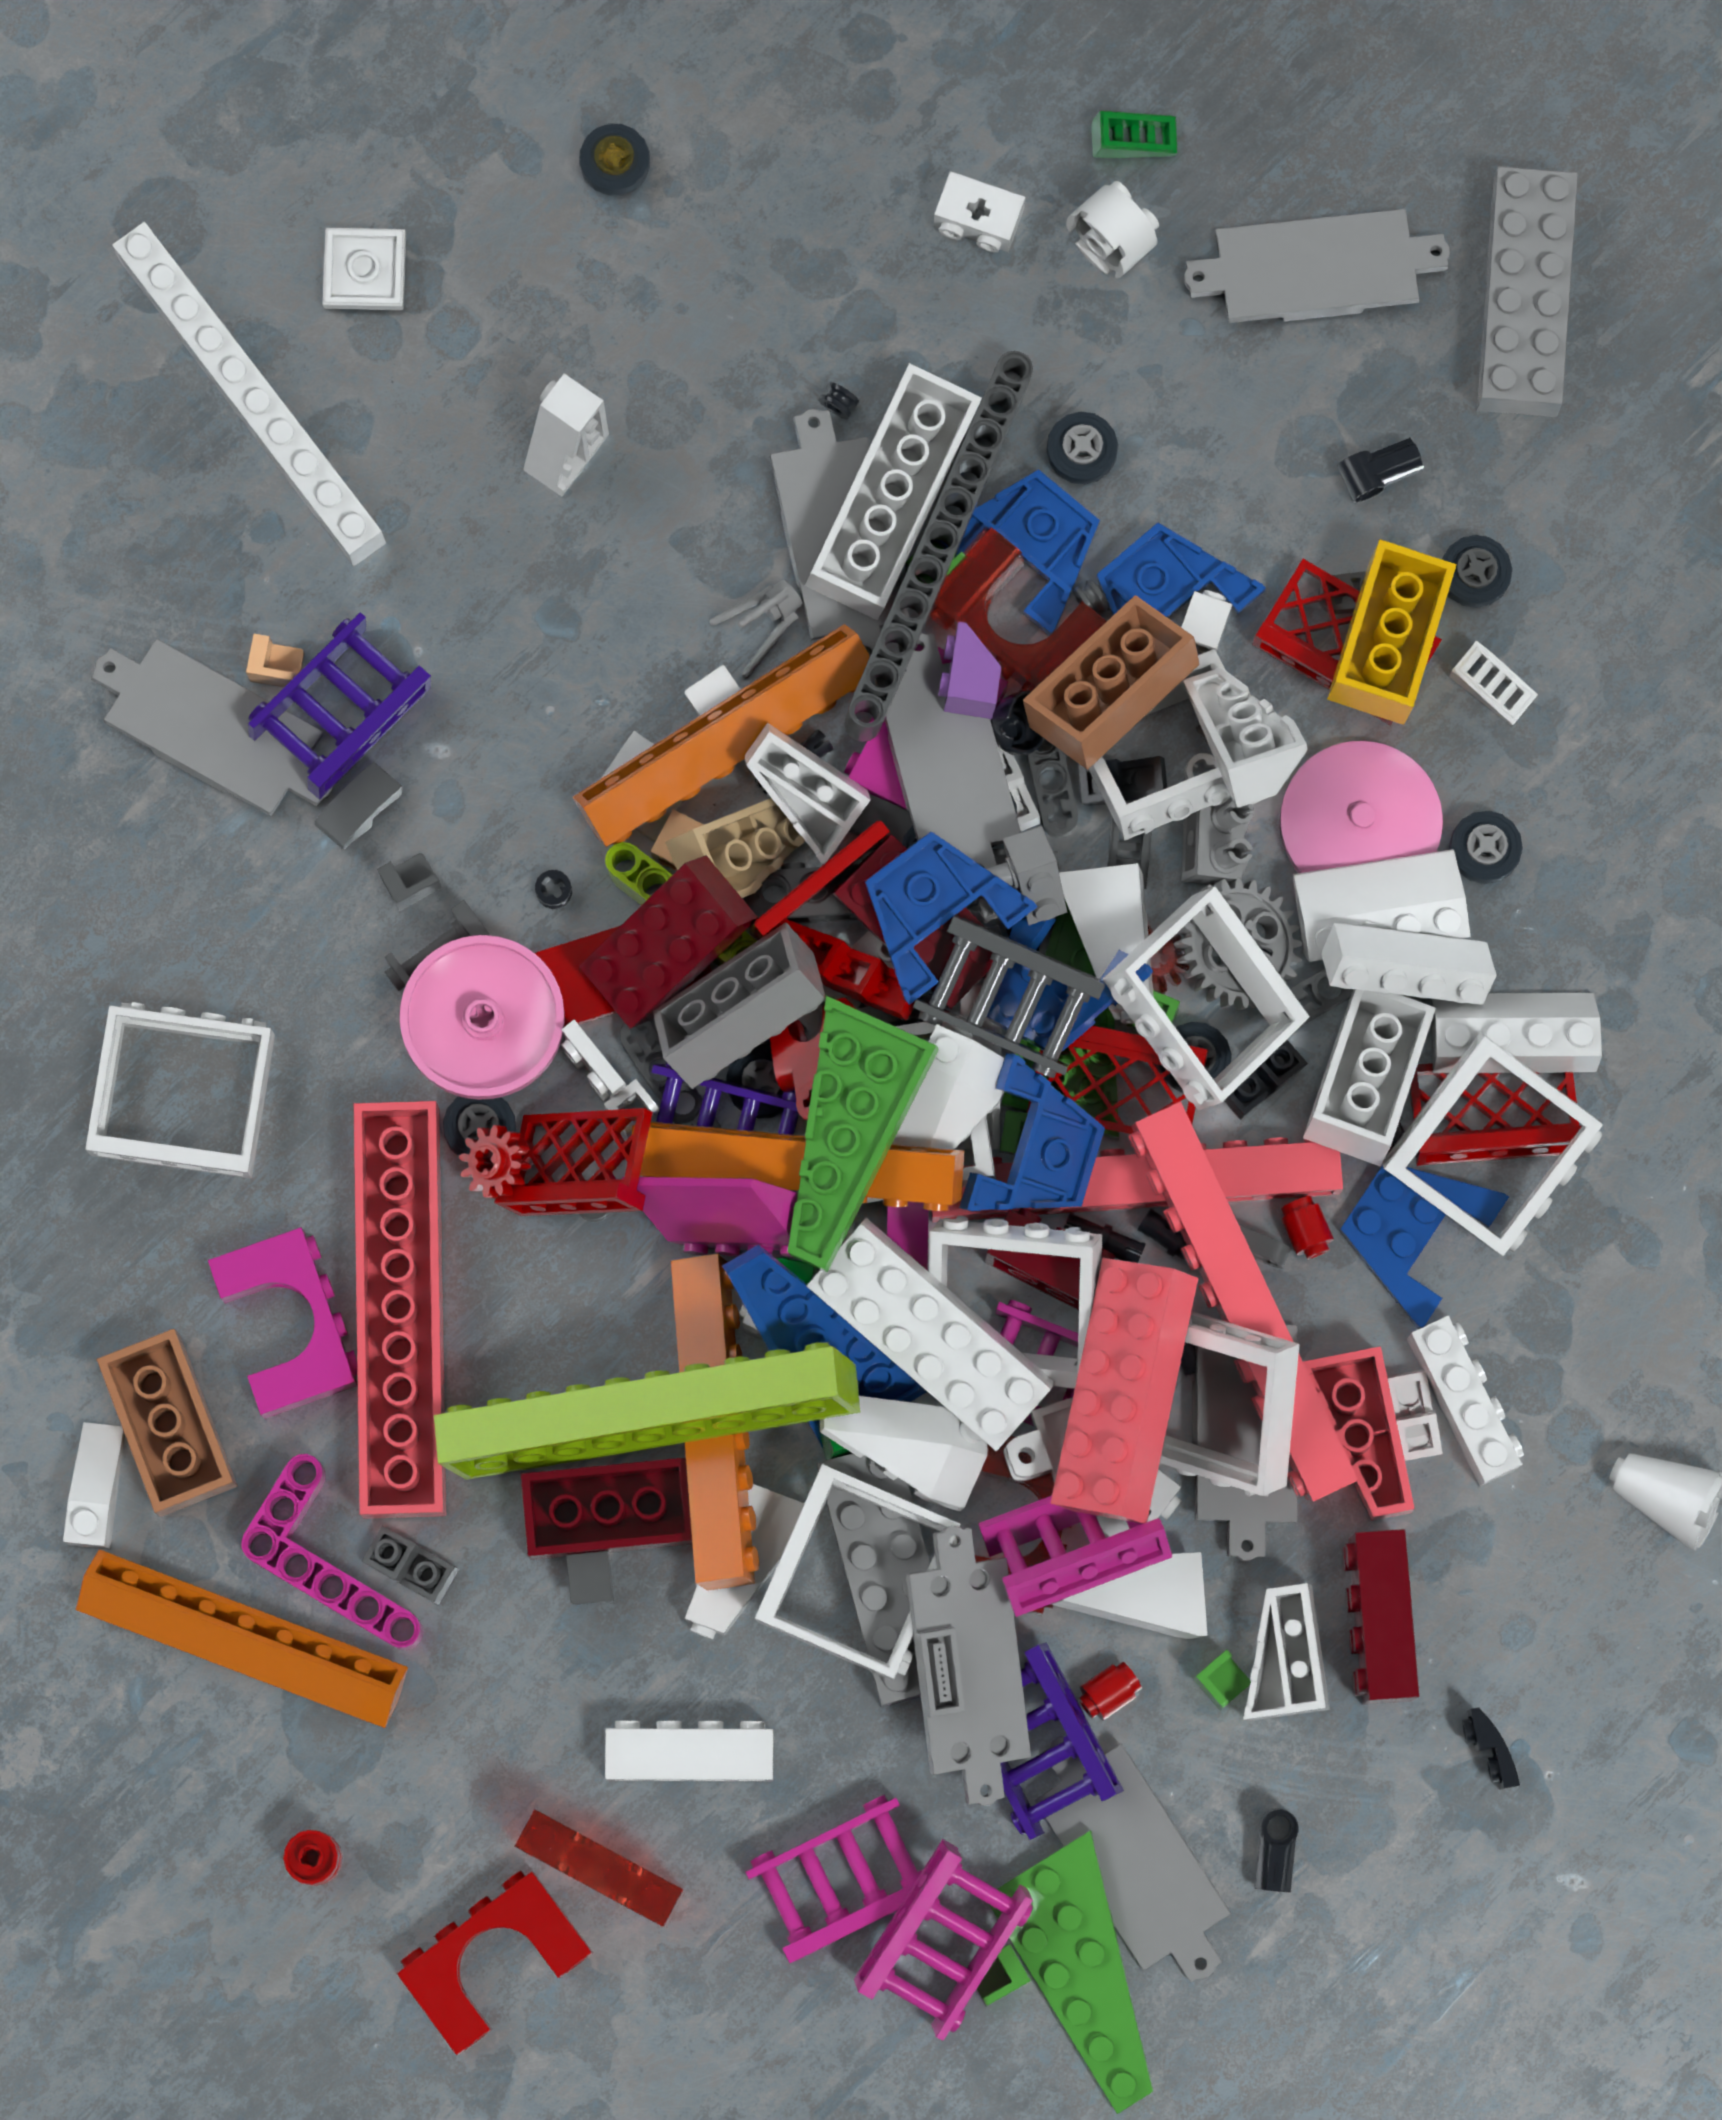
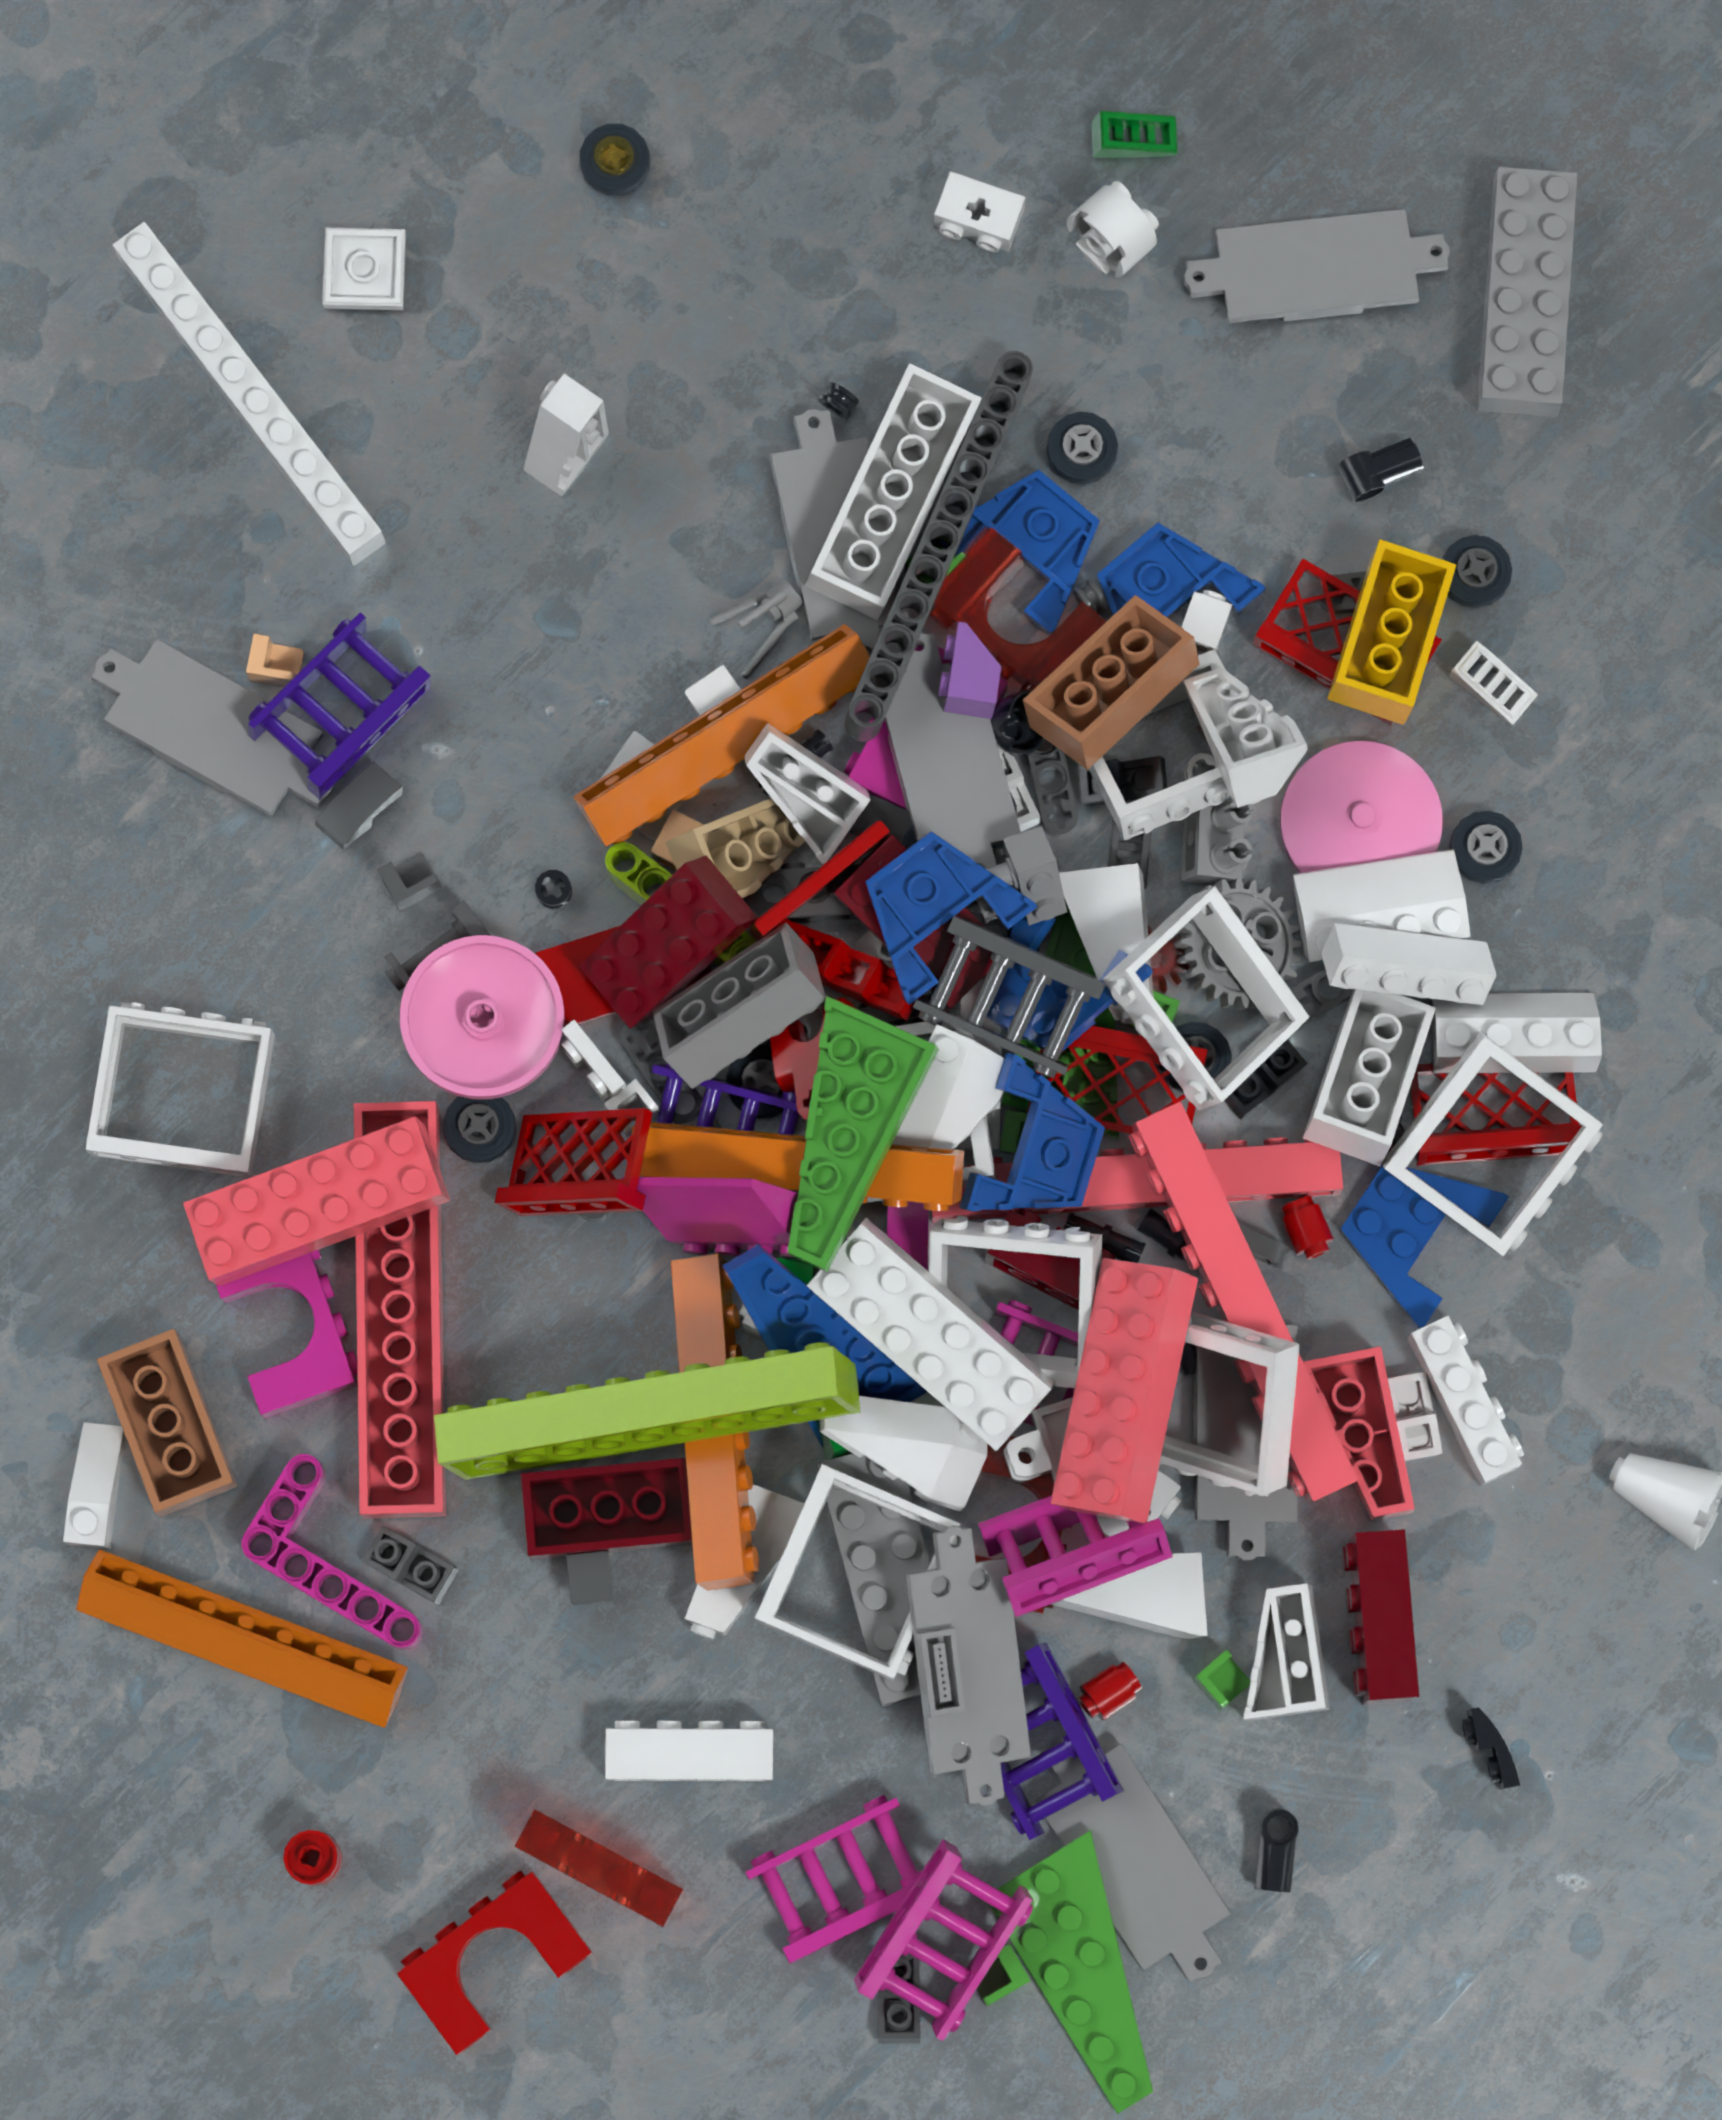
(316, 1201): none -> coral brick
(494, 1161): red gear -> none
(897, 2017): none -> dark grey slope

